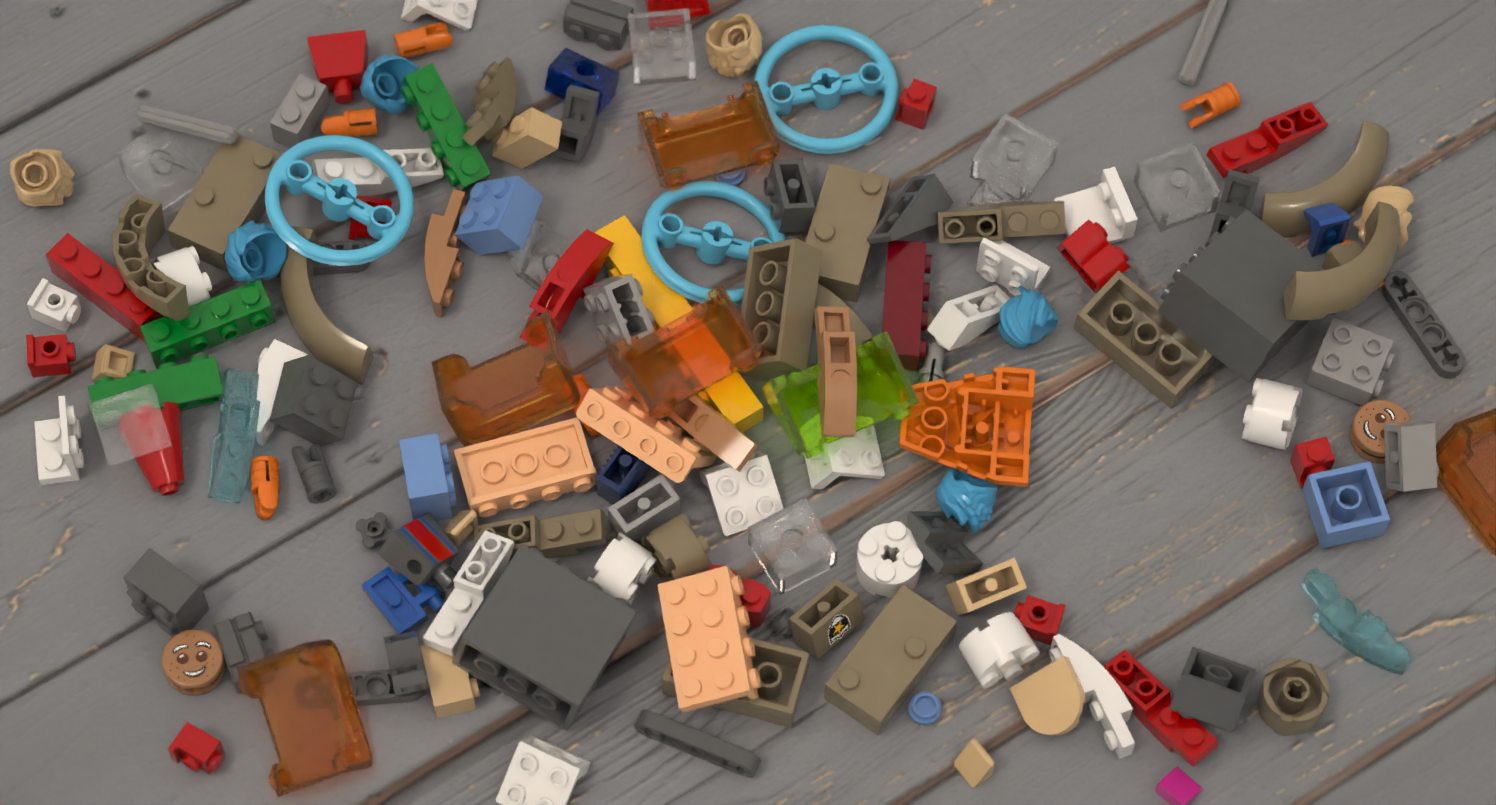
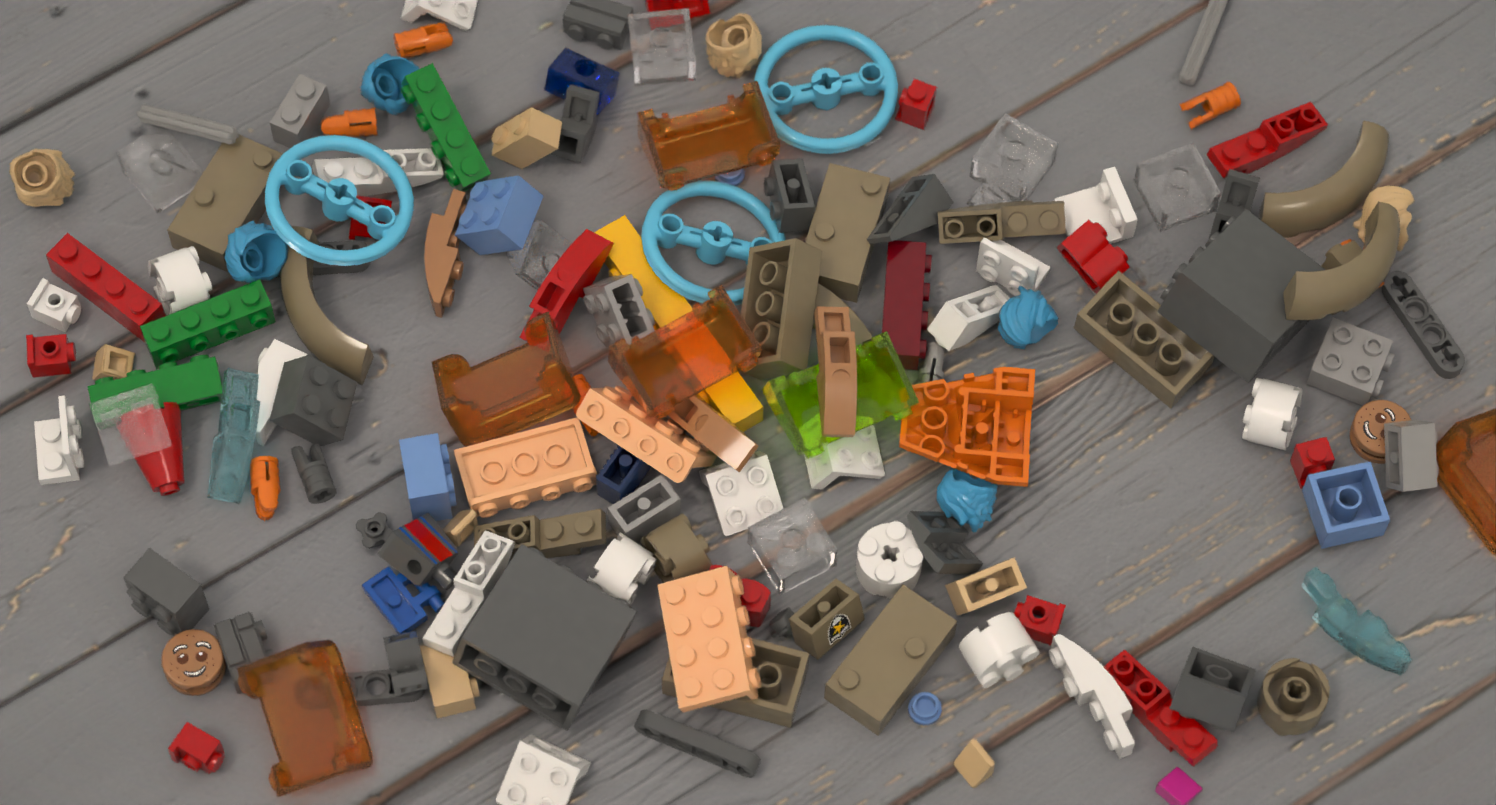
(132, 242): dark tan brick -> none
(340, 62): red torso -> none
(493, 102): dark tan slope -> none
(1051, 698): tan tile -> none
(1327, 227): blue slope -> none

